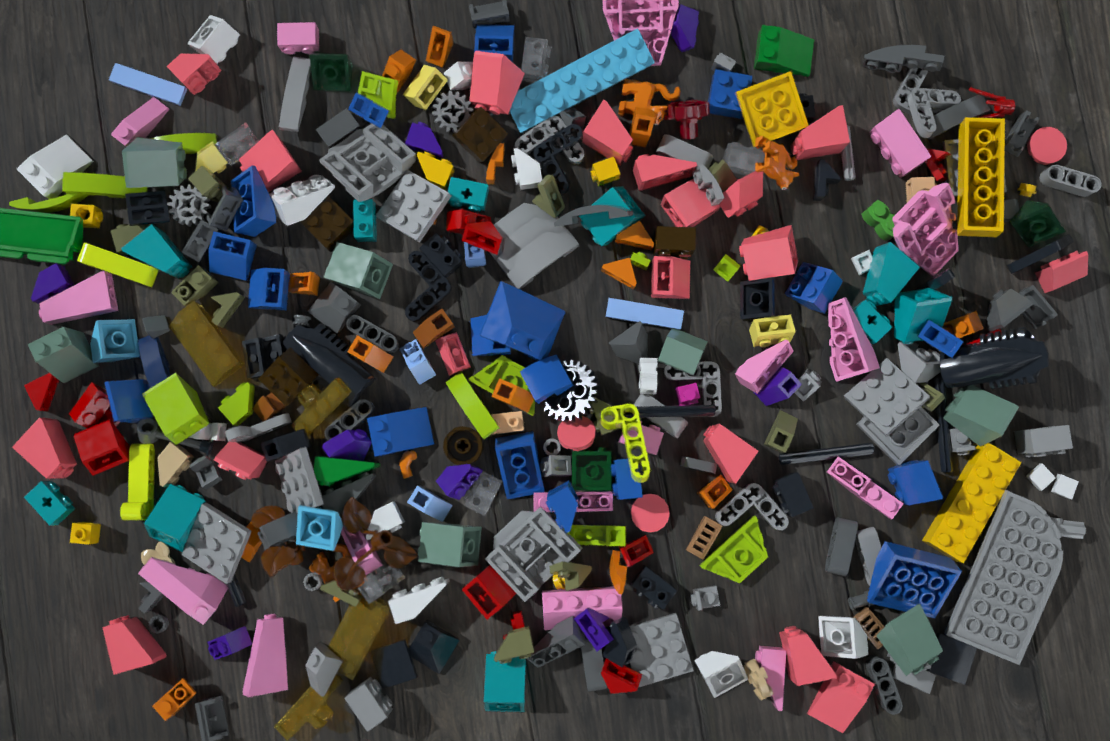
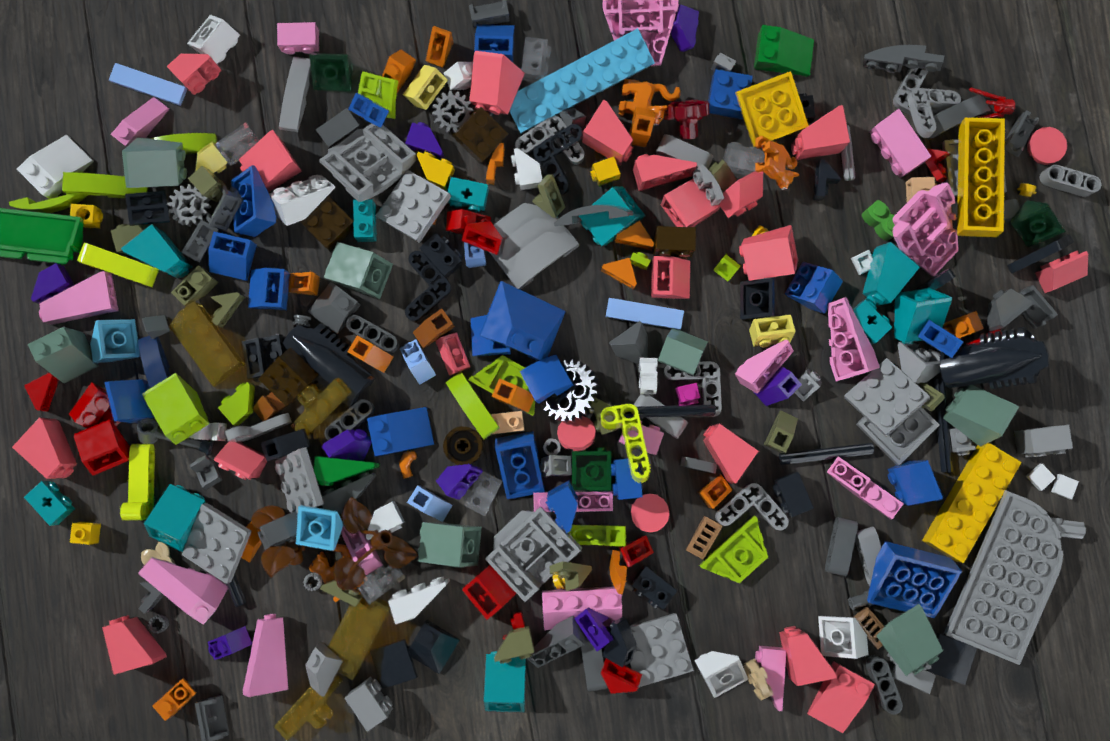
(172, 462): tan slope -> none
(705, 597): light grey bracket -> none

